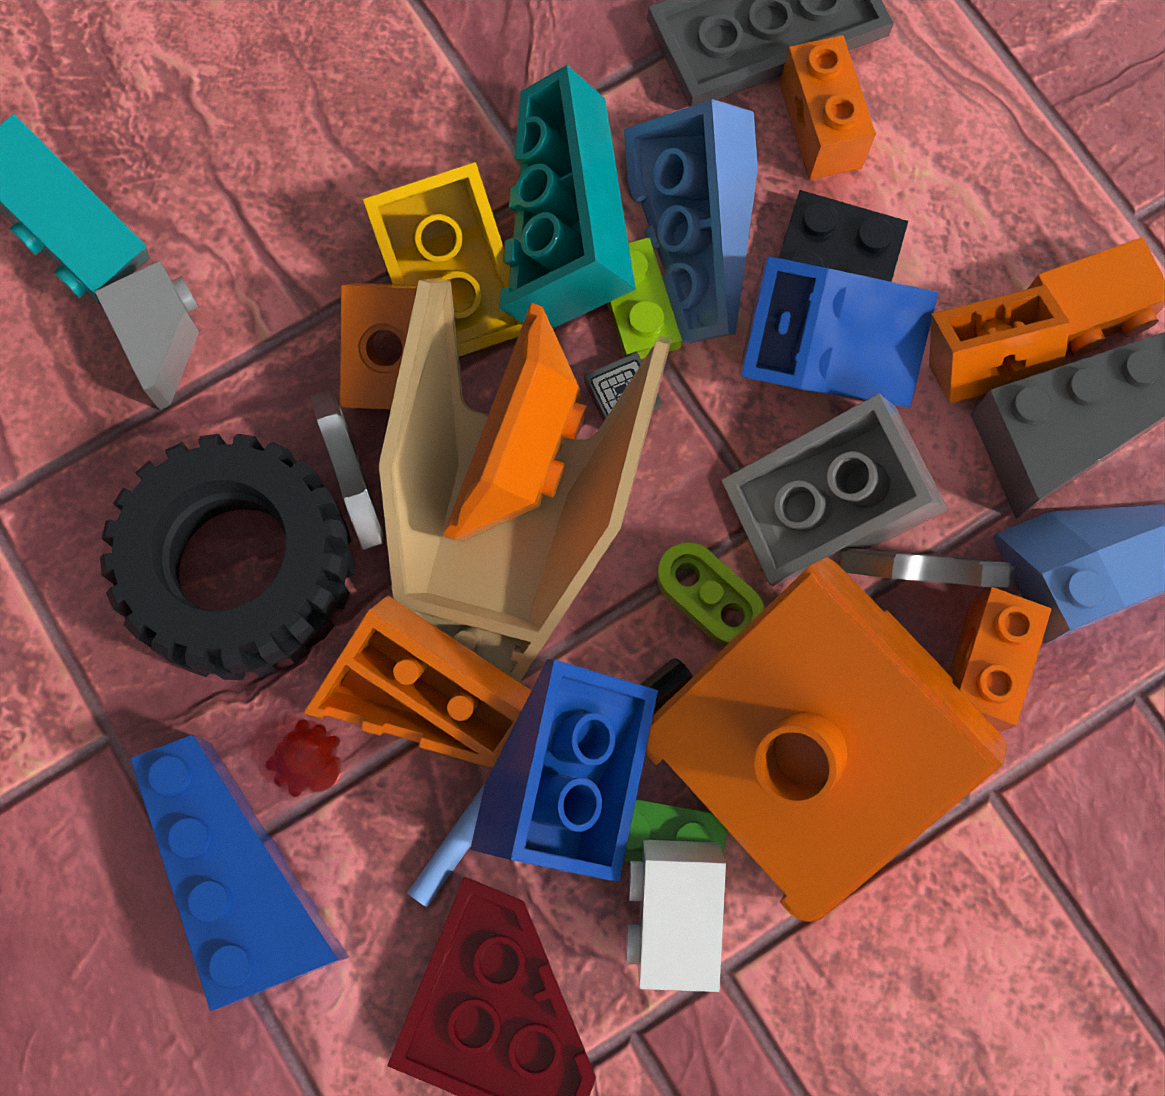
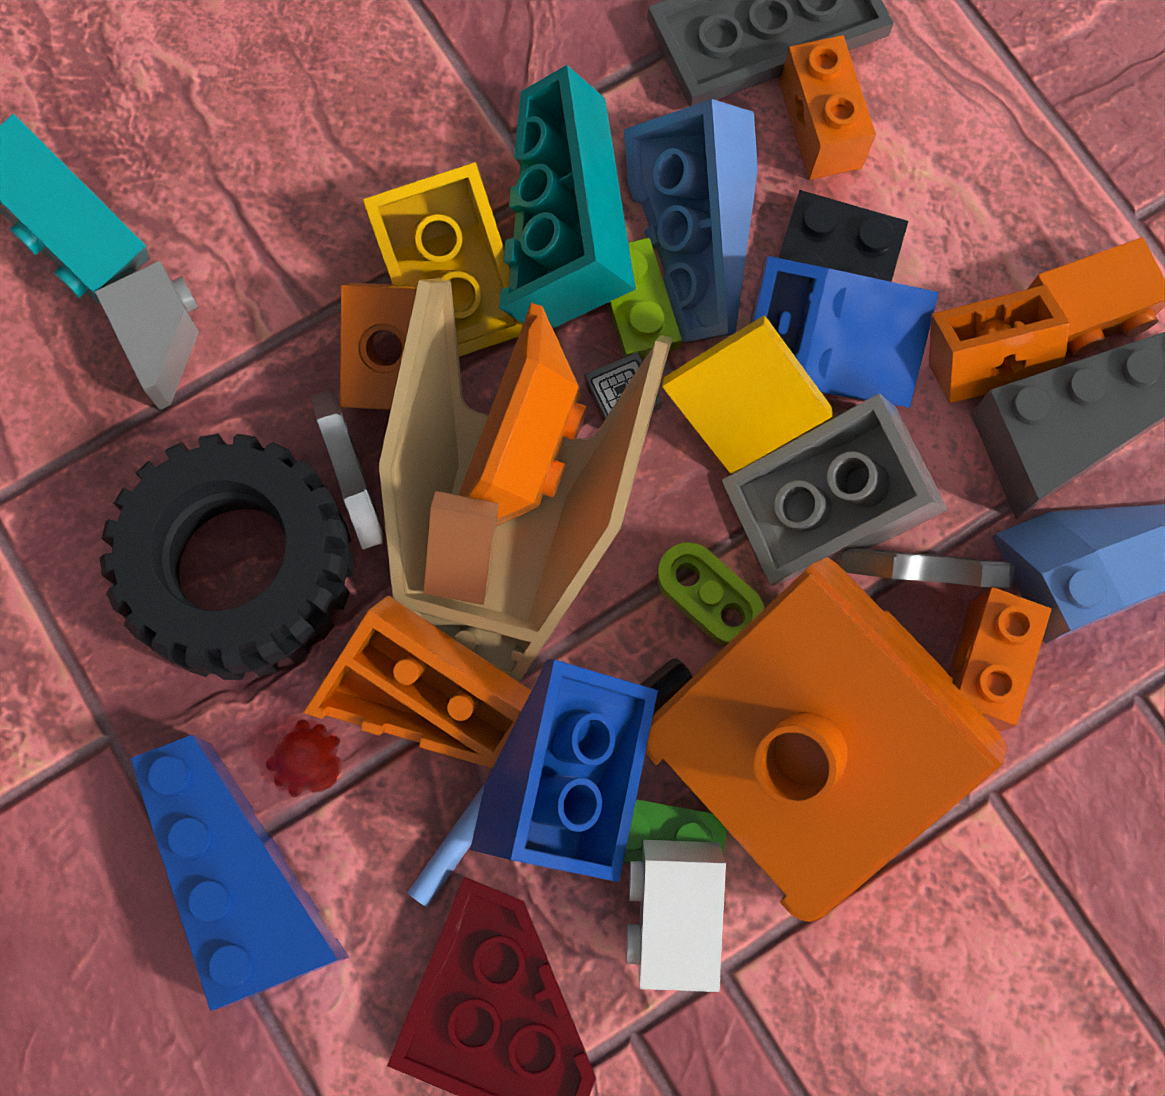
(460, 547): none -> nougat tile
(747, 395): none -> yellow tile

